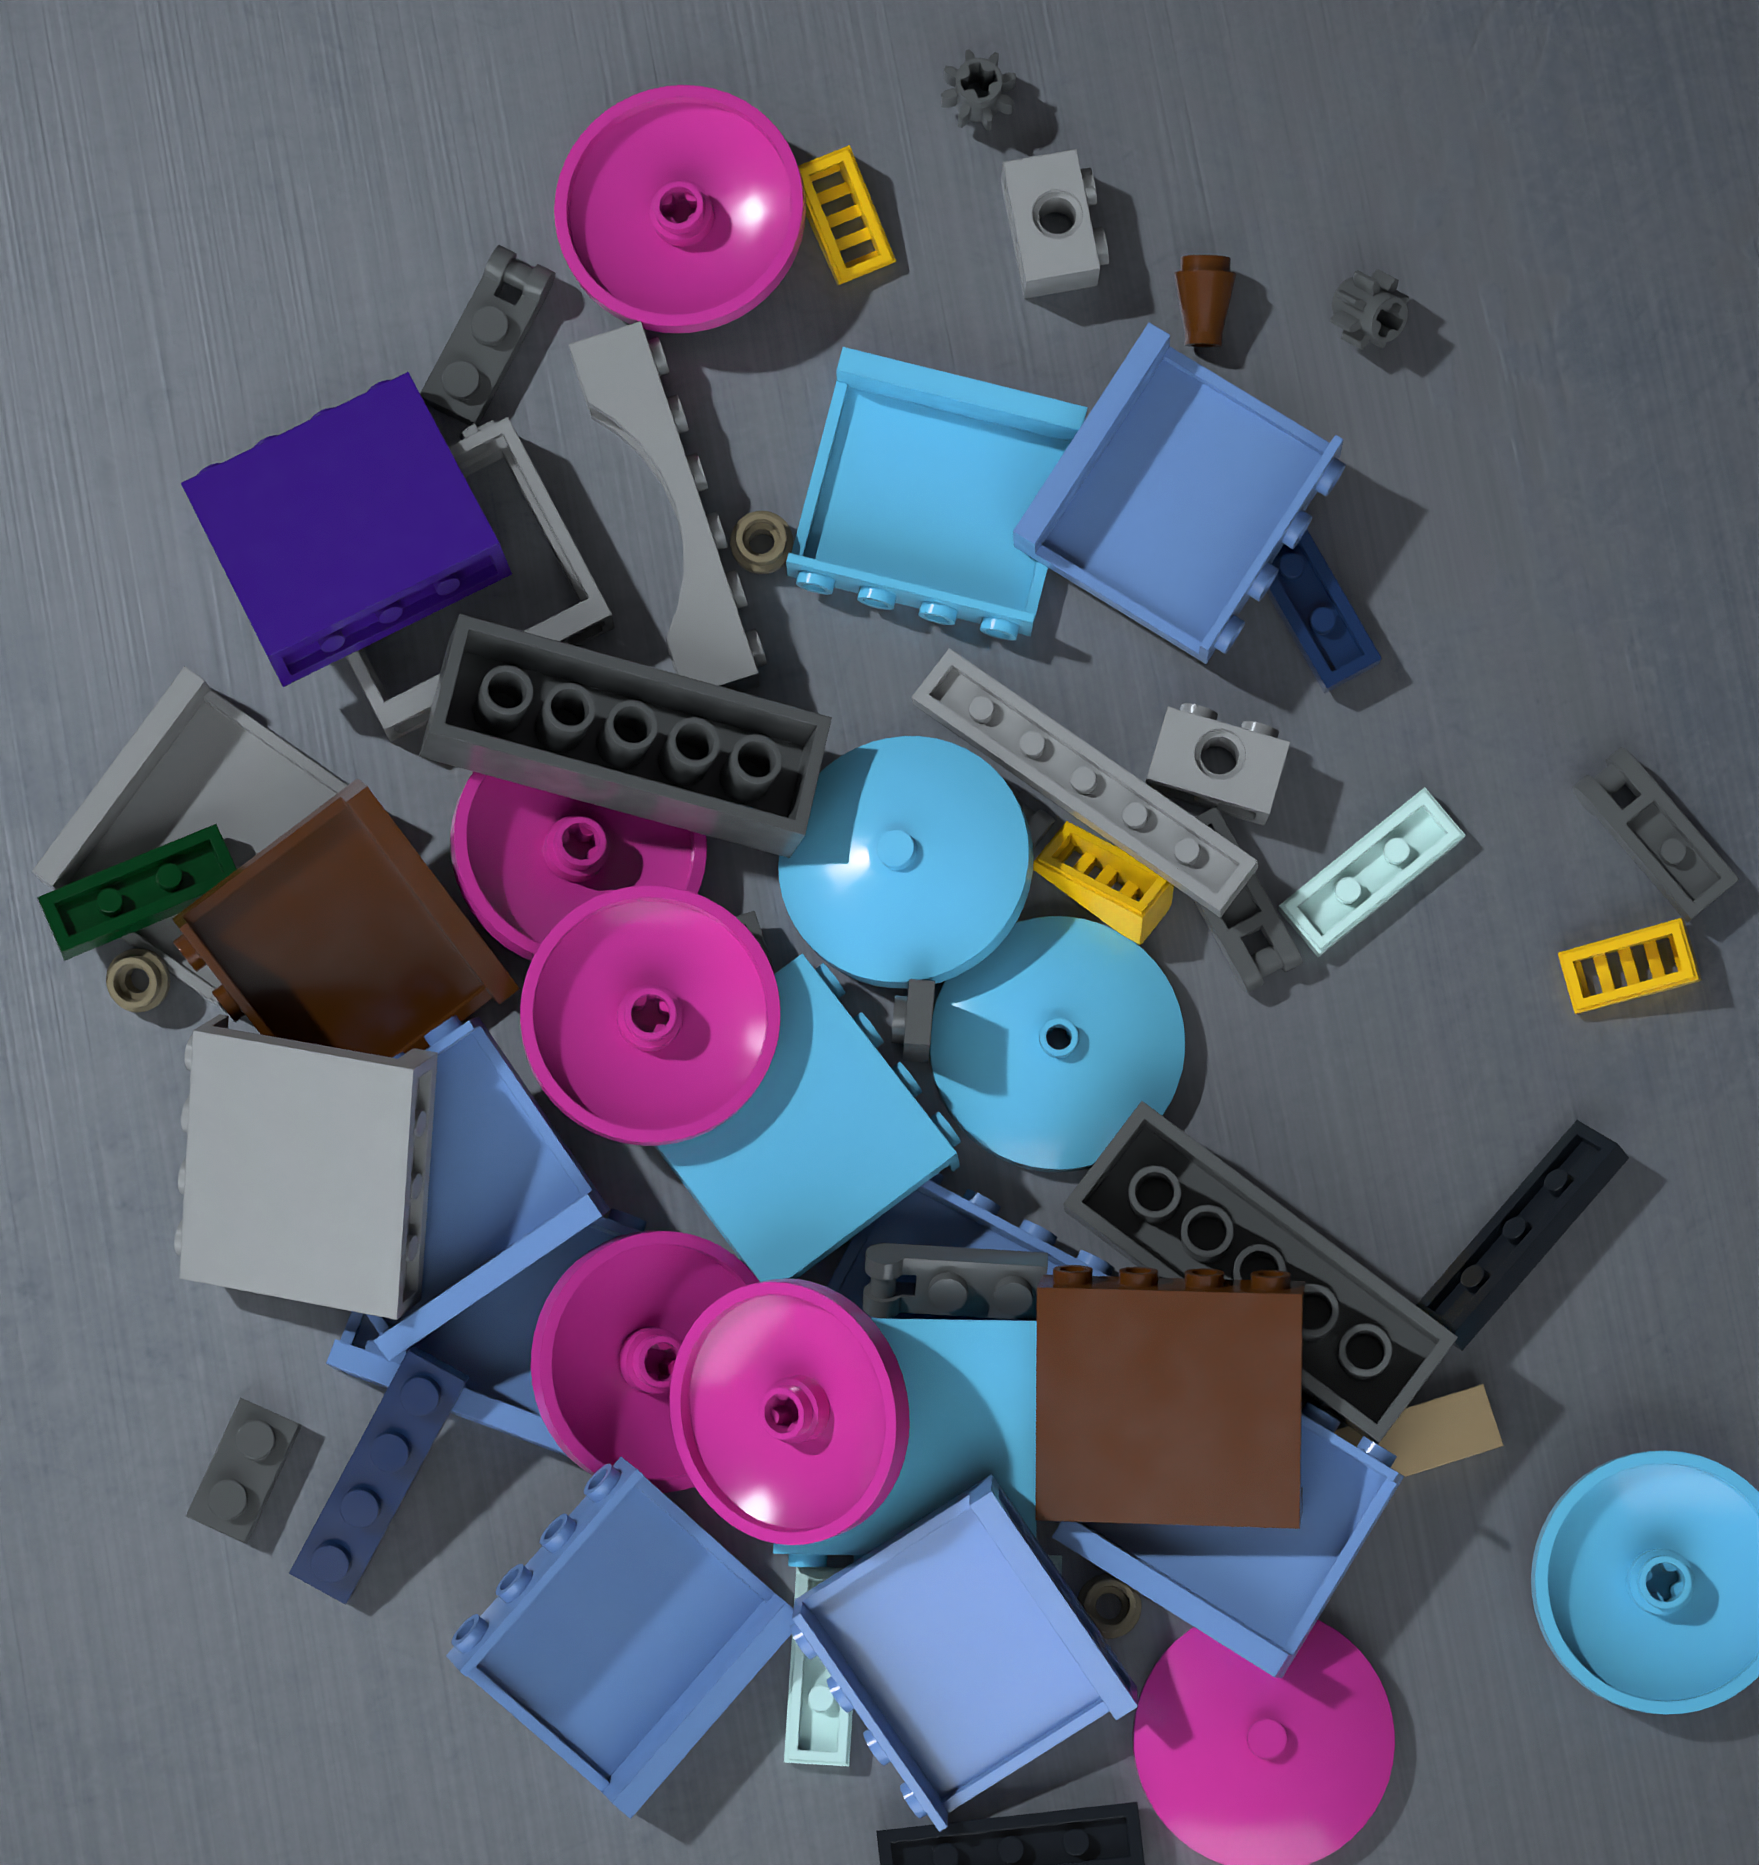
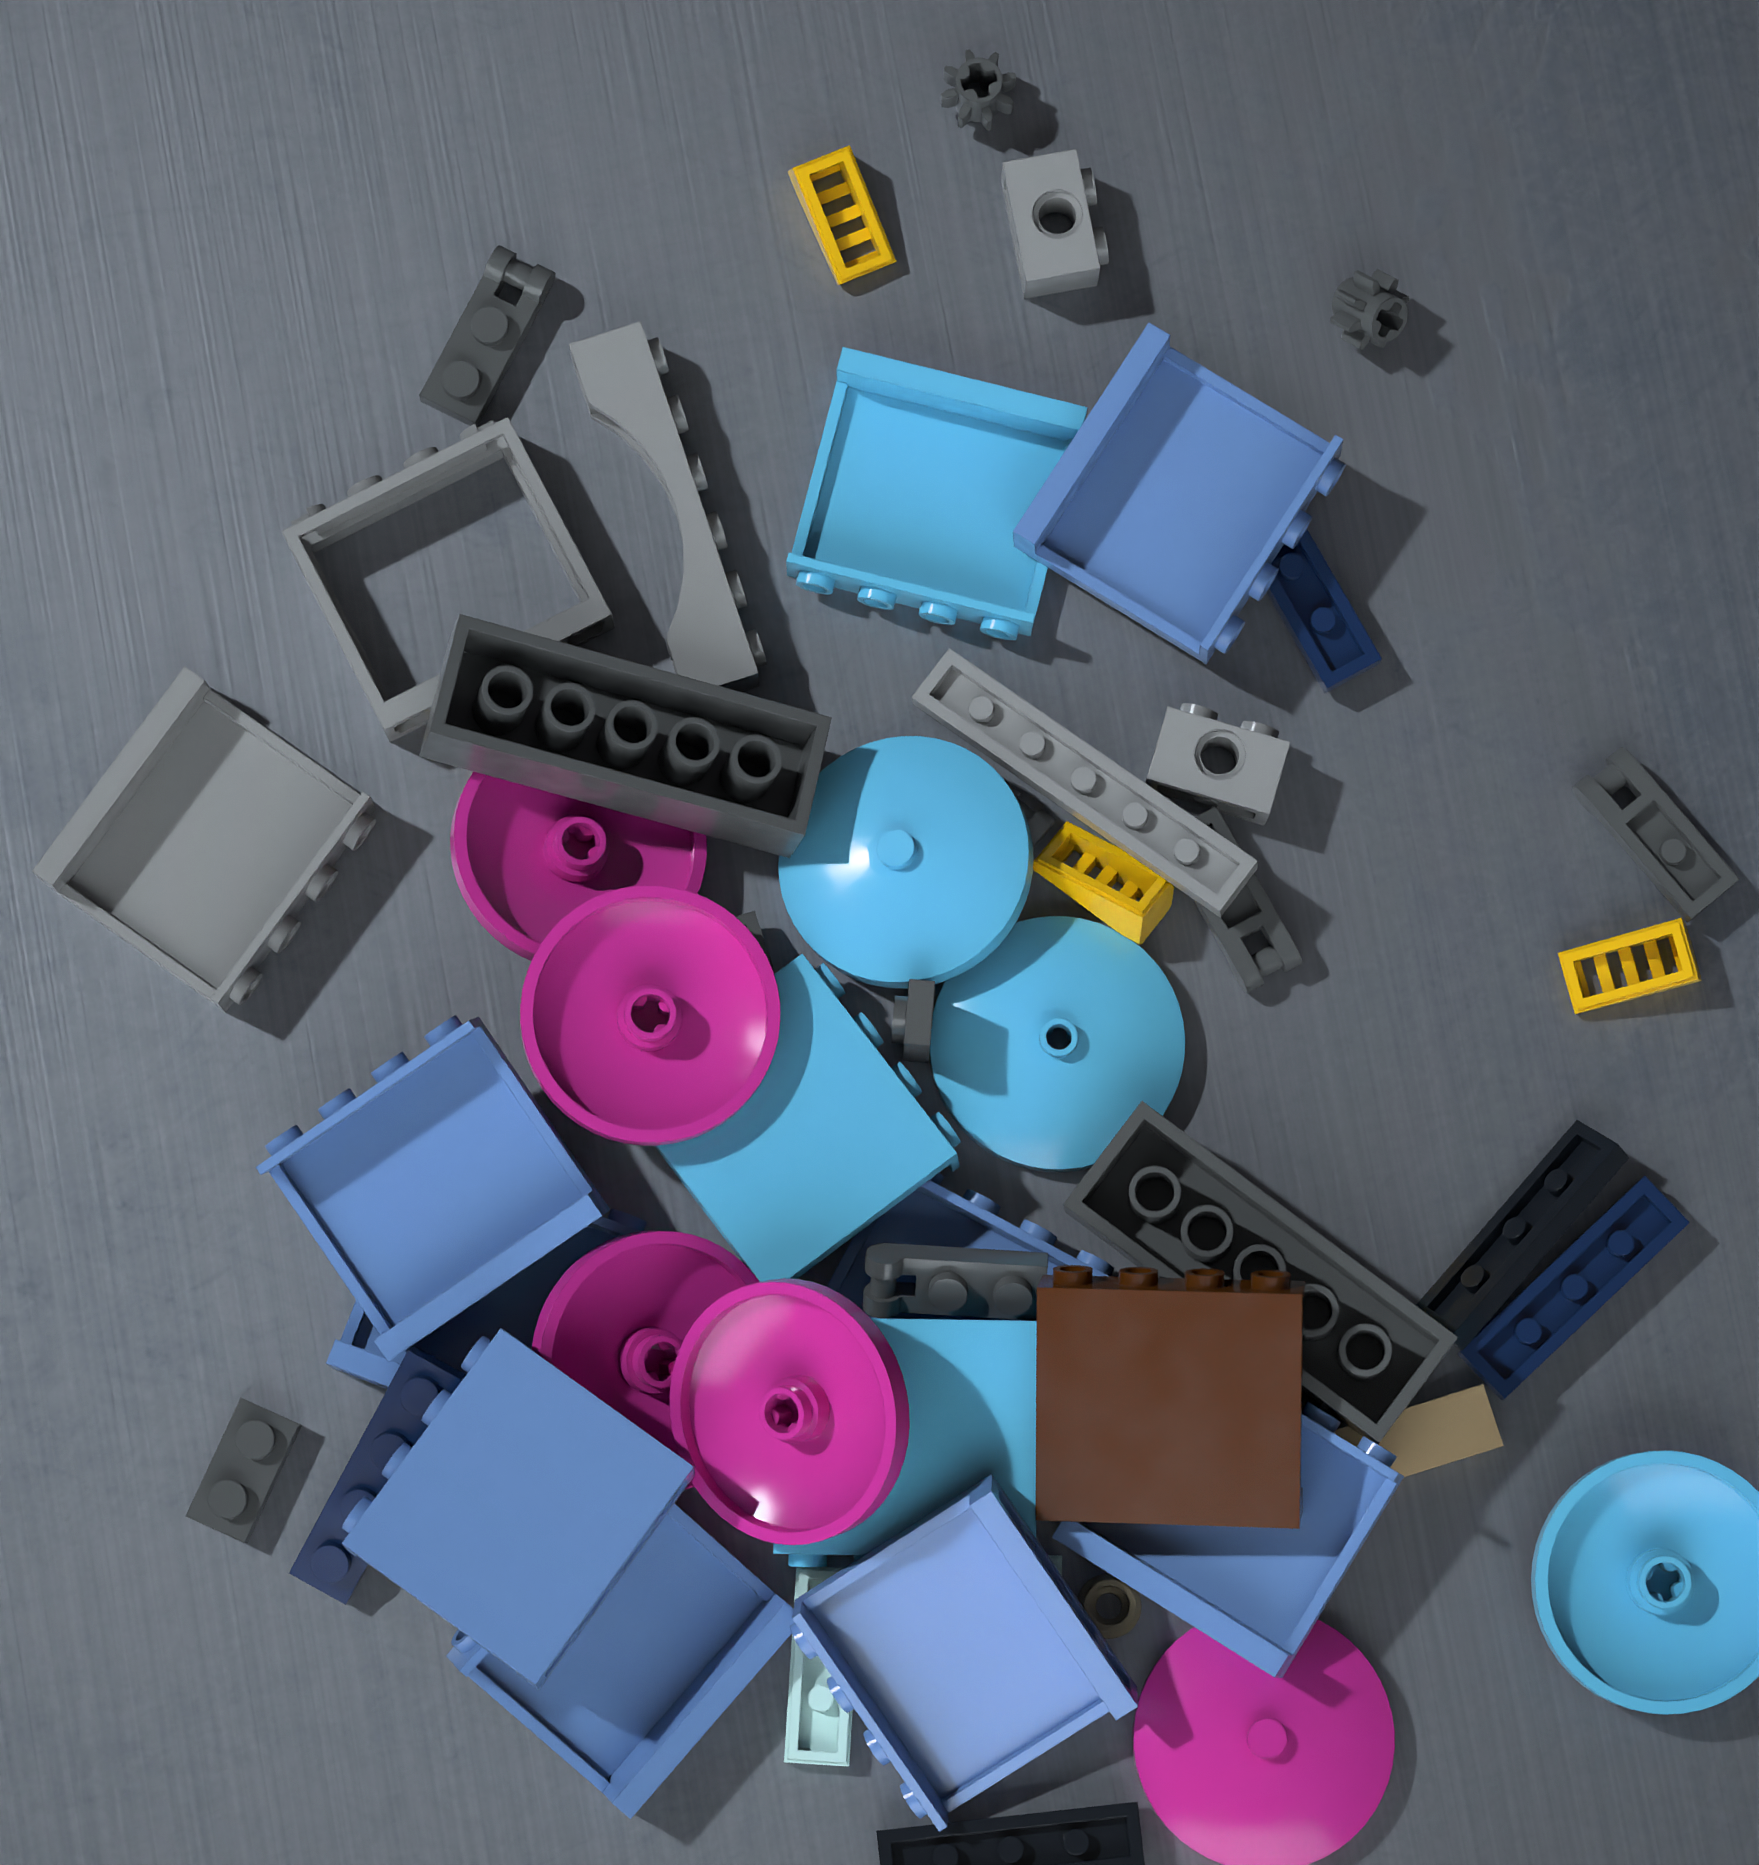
(121, 986): dark tan plate -> none
(136, 892): dark green plate -> none
(306, 1170): light grey panel -> none
(341, 936): reddish brown panel -> none
(346, 528): dark purple panel -> none
(517, 1506): none -> medium blue panel
(680, 209): dark pink dish -> none
(755, 524): dark tan plate -> none
(1204, 297): reddish brown cone -> none
(1371, 872): light aqua tile -> none
(1573, 1288): none -> dark blue plate

